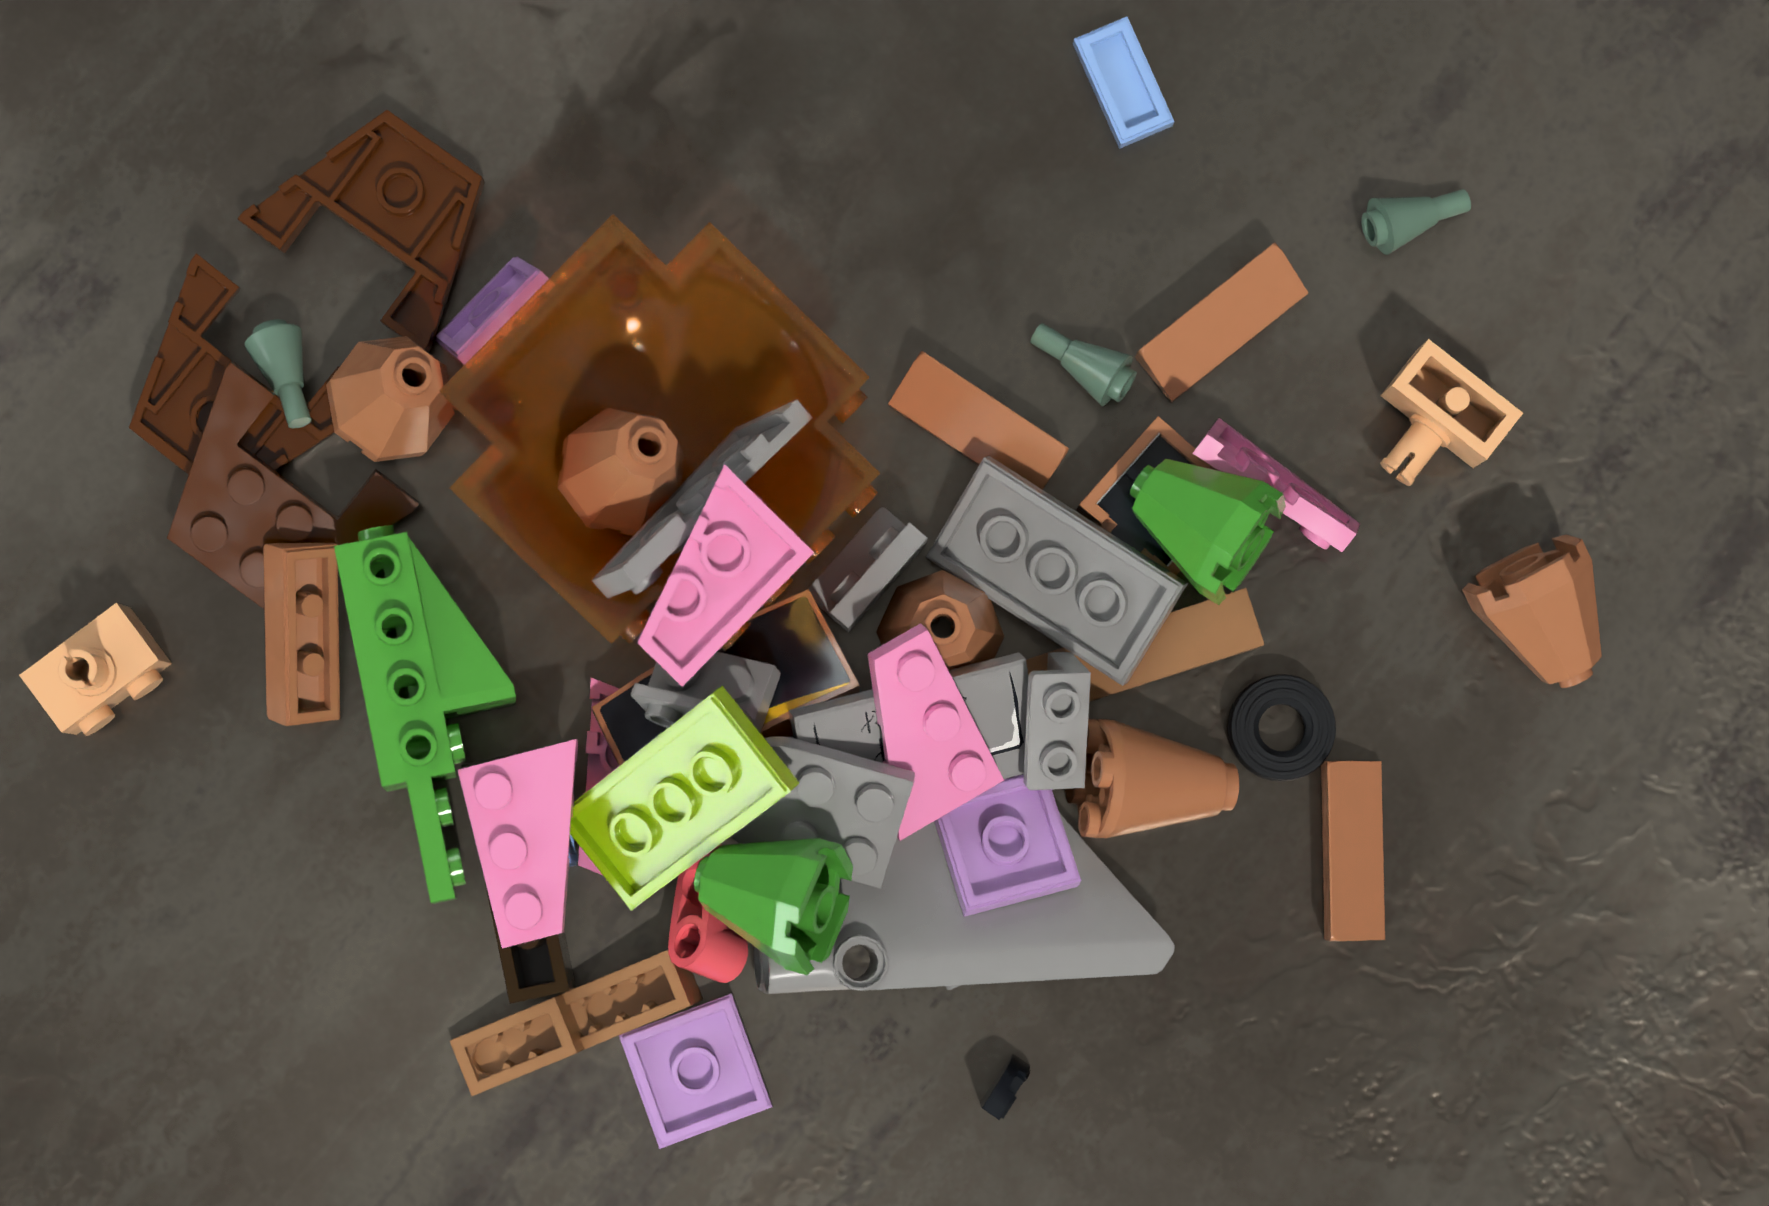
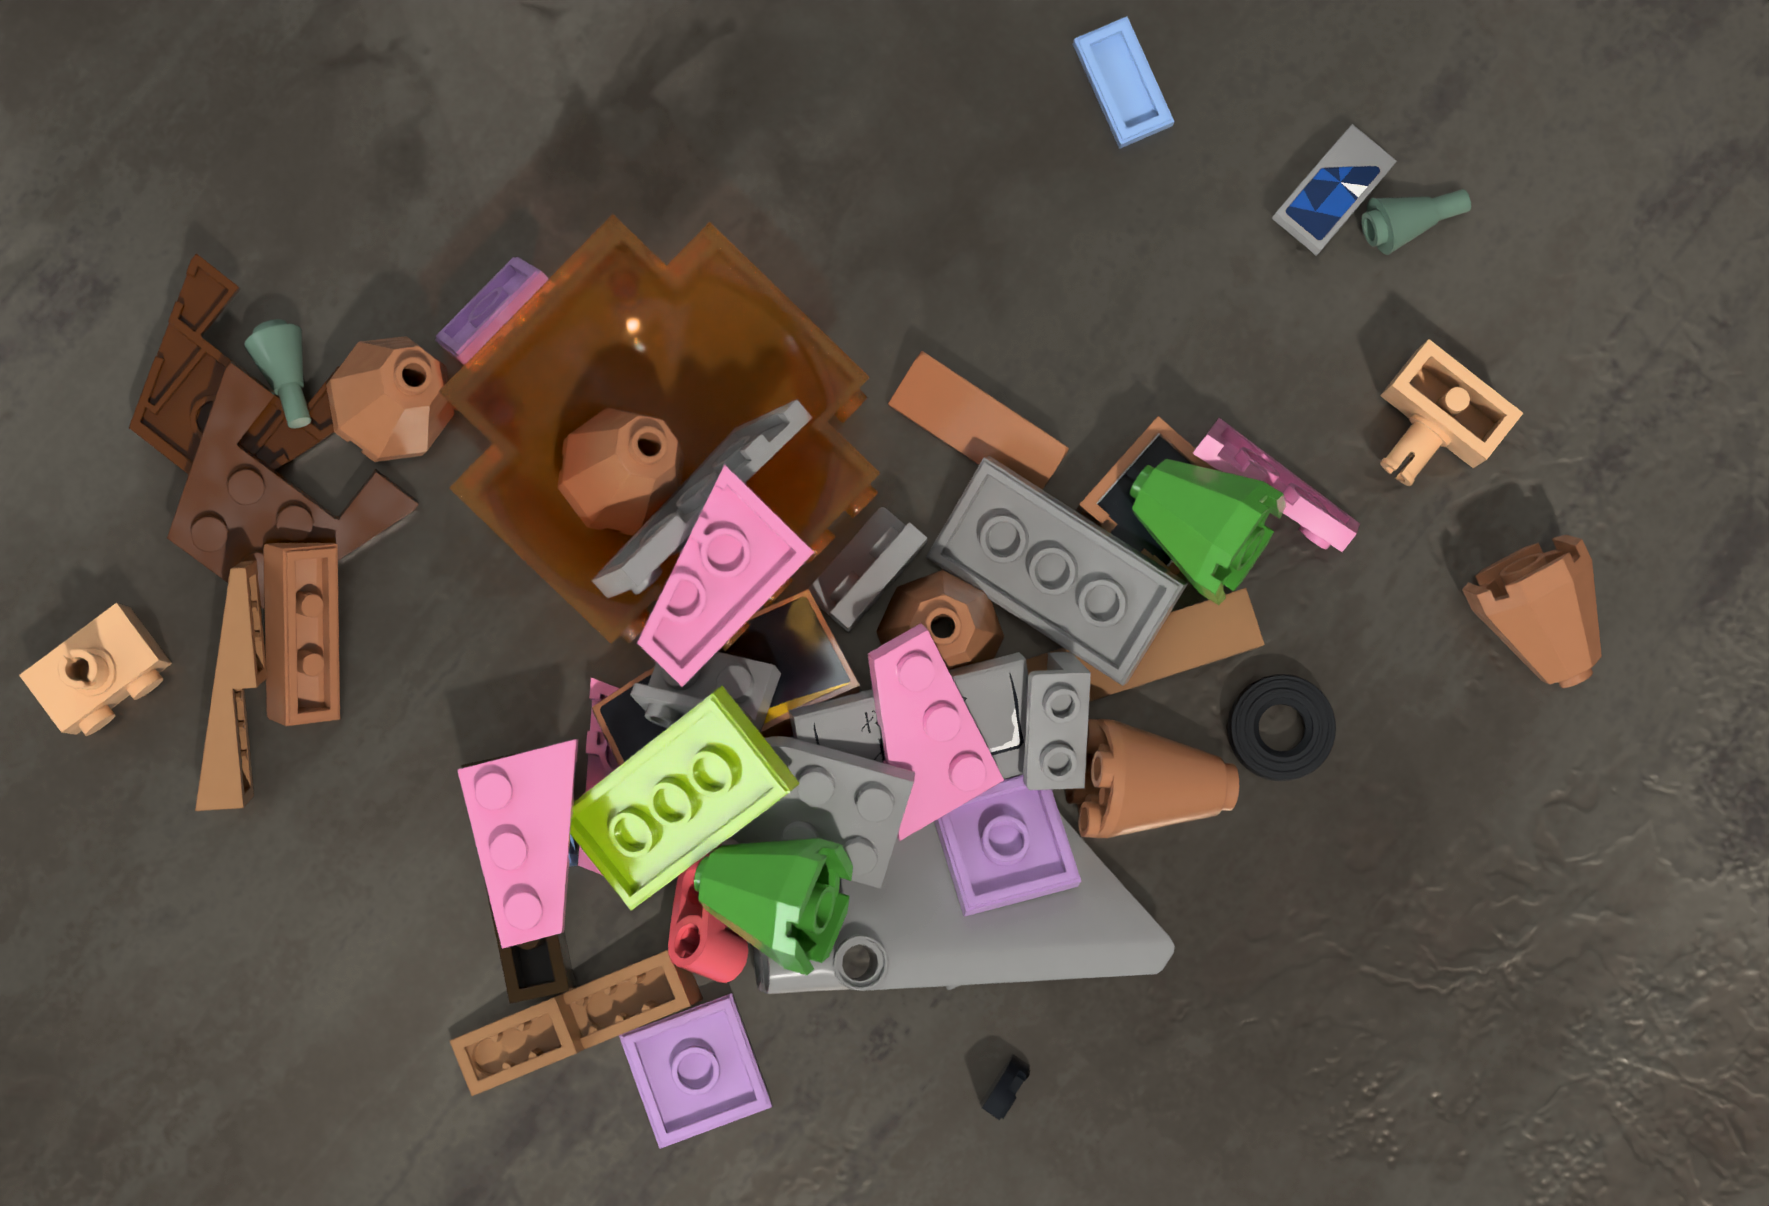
(241, 664): none -> medium nougat slope
(399, 196): reddish brown wing -> none
(445, 674): bright green wedge -> none
(1097, 369): sand green cone -> none
(1222, 322): nougat slope -> none
(1334, 189): none -> slope
(1353, 850): nougat slope -> none

